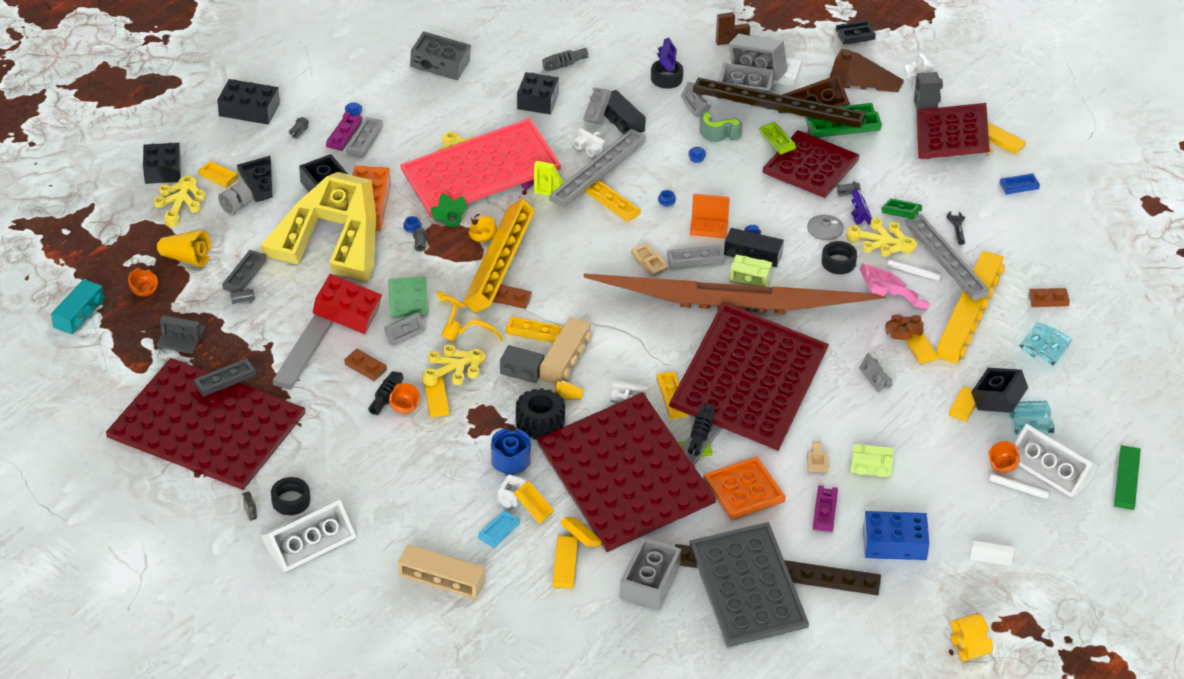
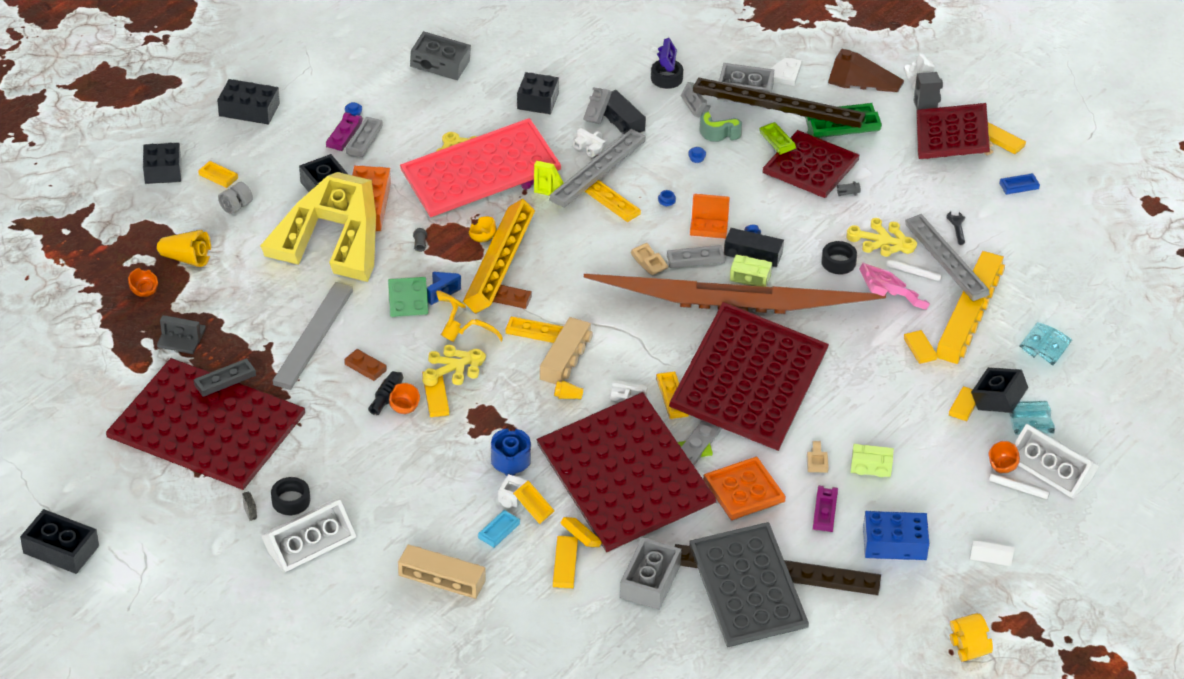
(59, 541): none -> black brick
(77, 306): teal brick -> none
(185, 185): light yellow plant -> none
(243, 296): dark grey pin -> none
(244, 271): dark grey plate -> none
(257, 177): black wing -> none
(301, 124): dark grey pin -> none
(347, 303): red brick -> none
(404, 328): light grey plate -> none
(411, 224): blue plate -> none
(443, 282): none -> blue slope
(449, 208): green plate -> none
(521, 364): dark grey brick -> none
(540, 412): black tyre -> none
(564, 59): dark grey hinge -> none
(701, 429): black hinge -> none
(727, 30): reddish brown plate -> none
(760, 53): light grey brick -> none
(825, 227): light grey dish -> none
(828, 91): reddish brown wedge -> none
(855, 32): black plate -> none
(863, 212): dark purple plate -> none
(874, 373): light grey hinge -> none
(901, 208): green tile -> none
(904, 327): dark orange plate -> none
(1049, 297): dark orange plate -> none
(1127, 477): green tile -> none

